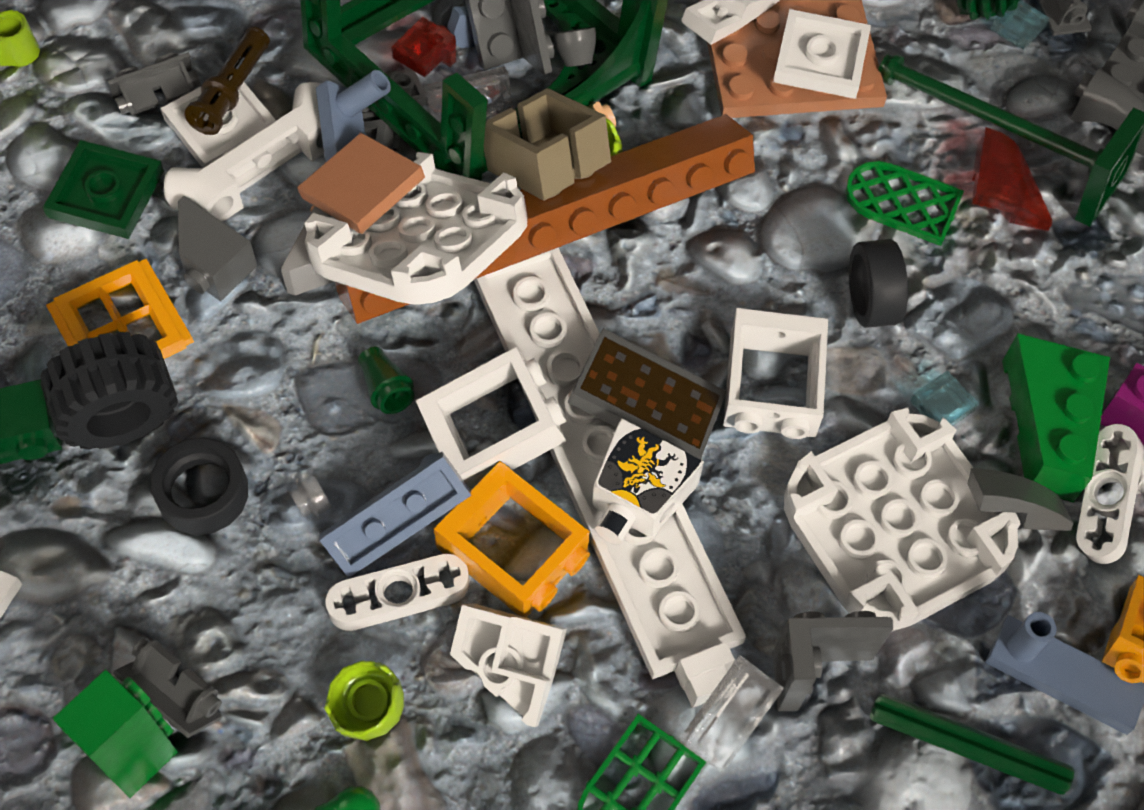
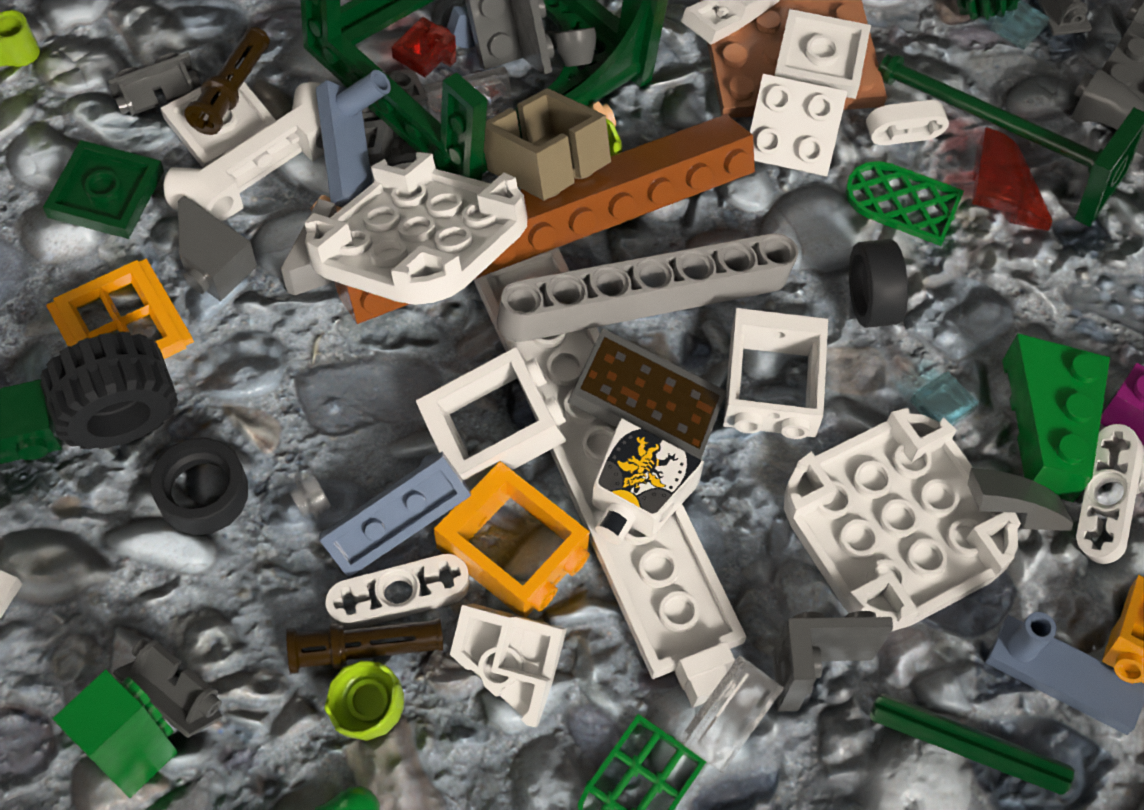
(361, 182): nougat tile -> none
(386, 383): dark green cone -> none
(427, 638): none -> dark brown pin
(645, 287): none -> light grey beam
(796, 124): none -> white plate
(907, 122): none -> white beam

